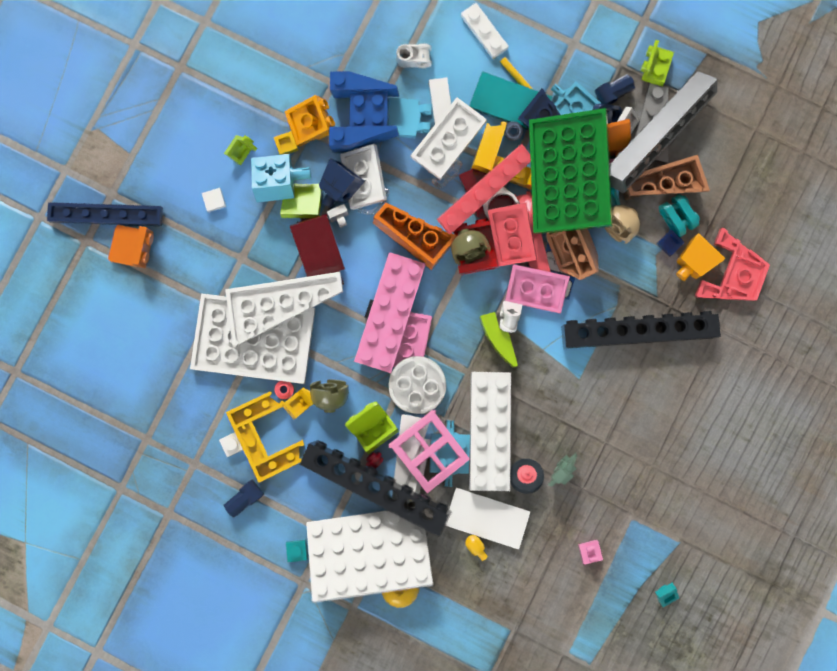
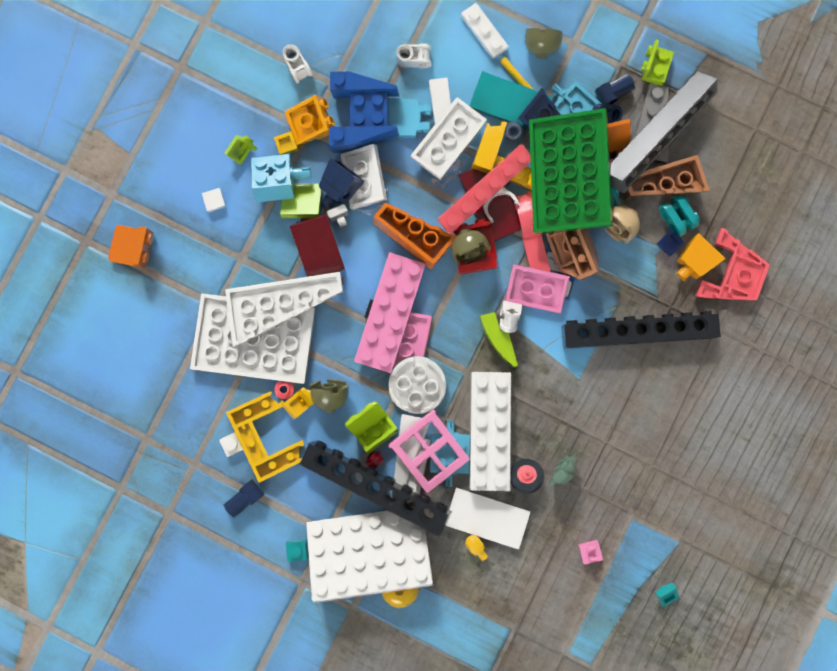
(104, 214): dark blue plate -> none
(297, 66): none -> white piece
(512, 234): coral plate -> none
(543, 41): none -> olive cylinder
(629, 113): white plate -> none

